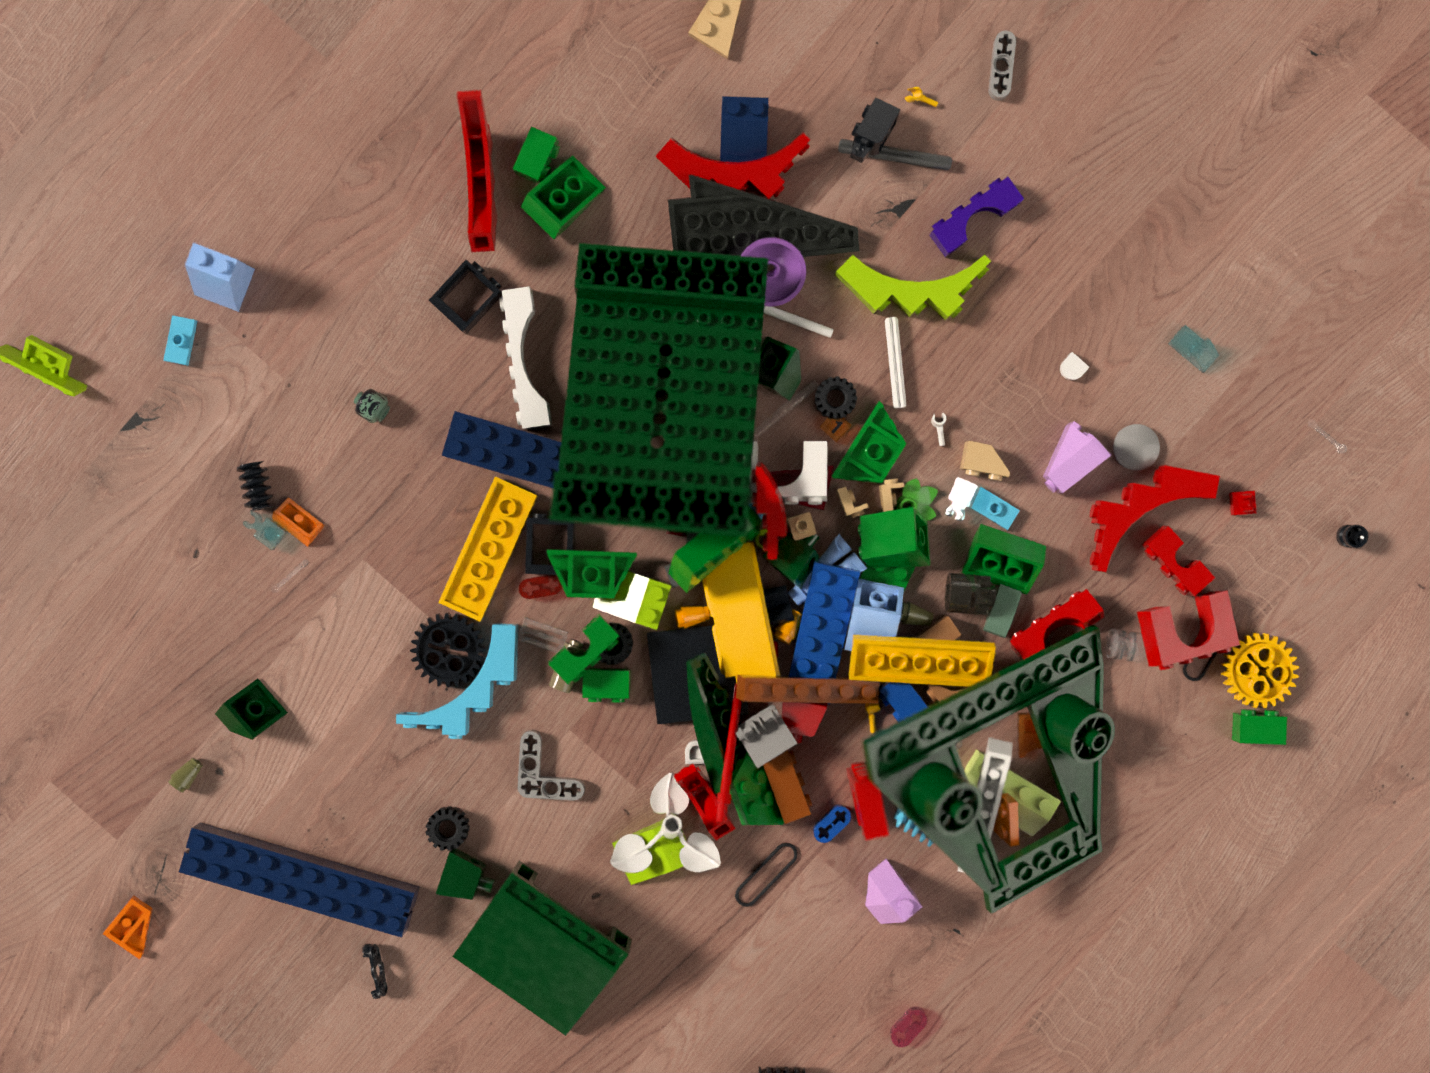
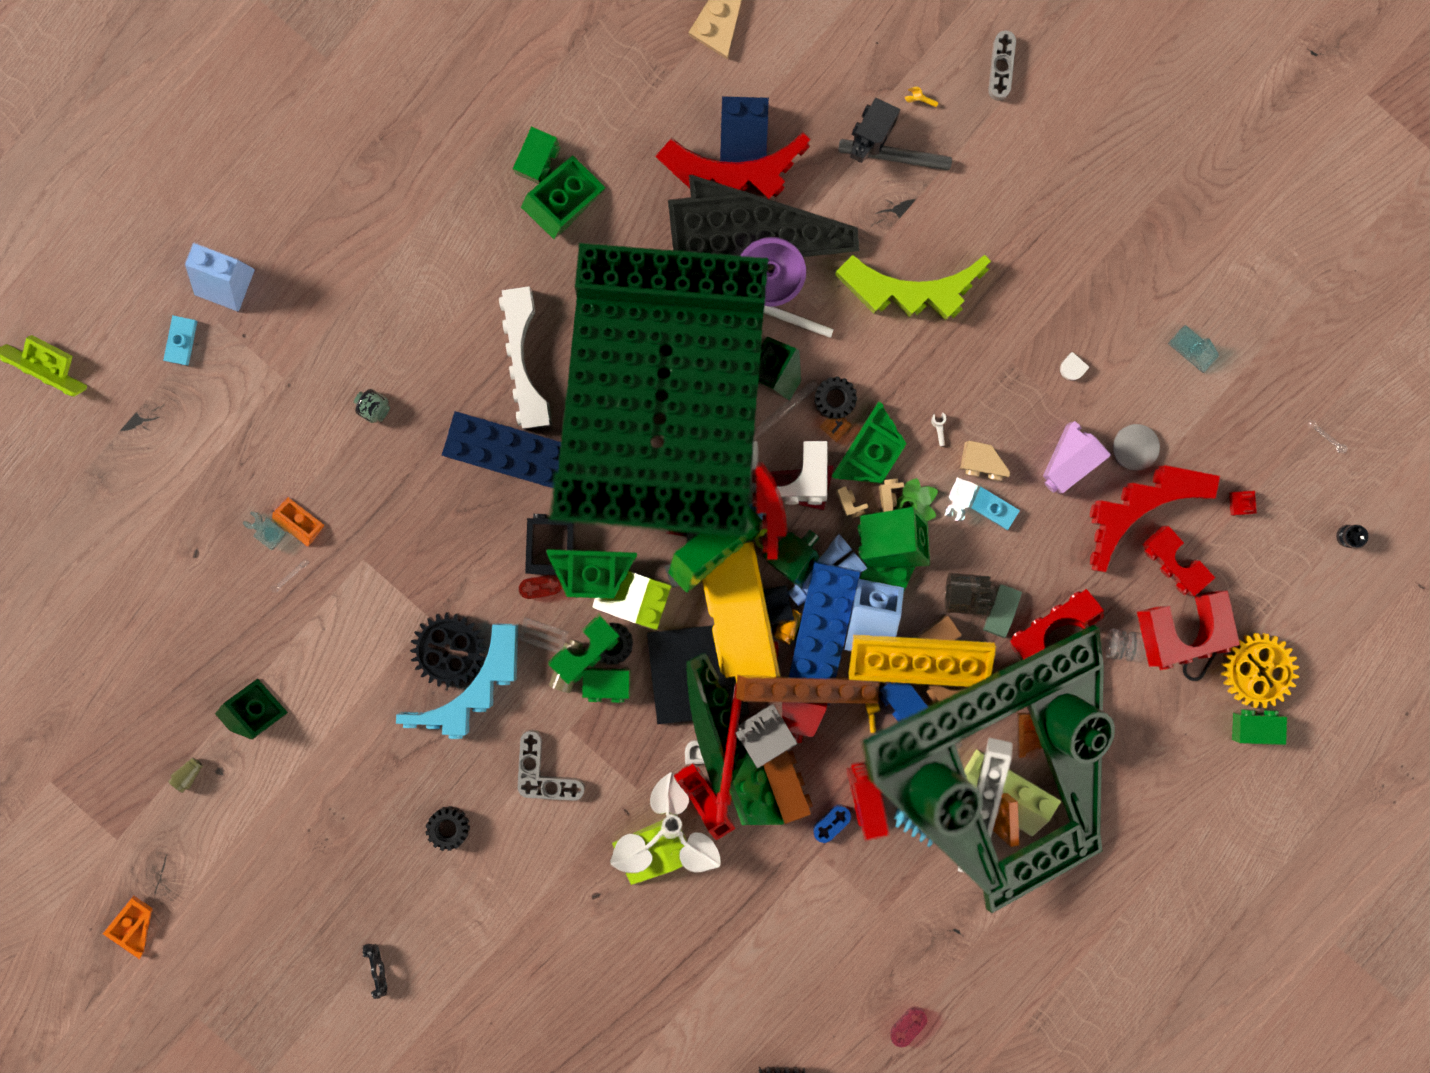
(255, 486): black piece -> none
(299, 879): dark blue piece -> none
(452, 282): black window -> none
(463, 876): dark green torso -> none
(480, 173): red arch -> none
(488, 549): yellow plate -> none
(541, 951): dark green slope -> none
(691, 615): light orange cone -> none
(759, 867): black piece -> none
(801, 526): tan bracket -> none
(889, 895): lavender slope -> none
(895, 362): white axle -> none
(915, 615): olive cone -> none
(1000, 200): dark purple arch -> none
(1005, 558): green slope -> none

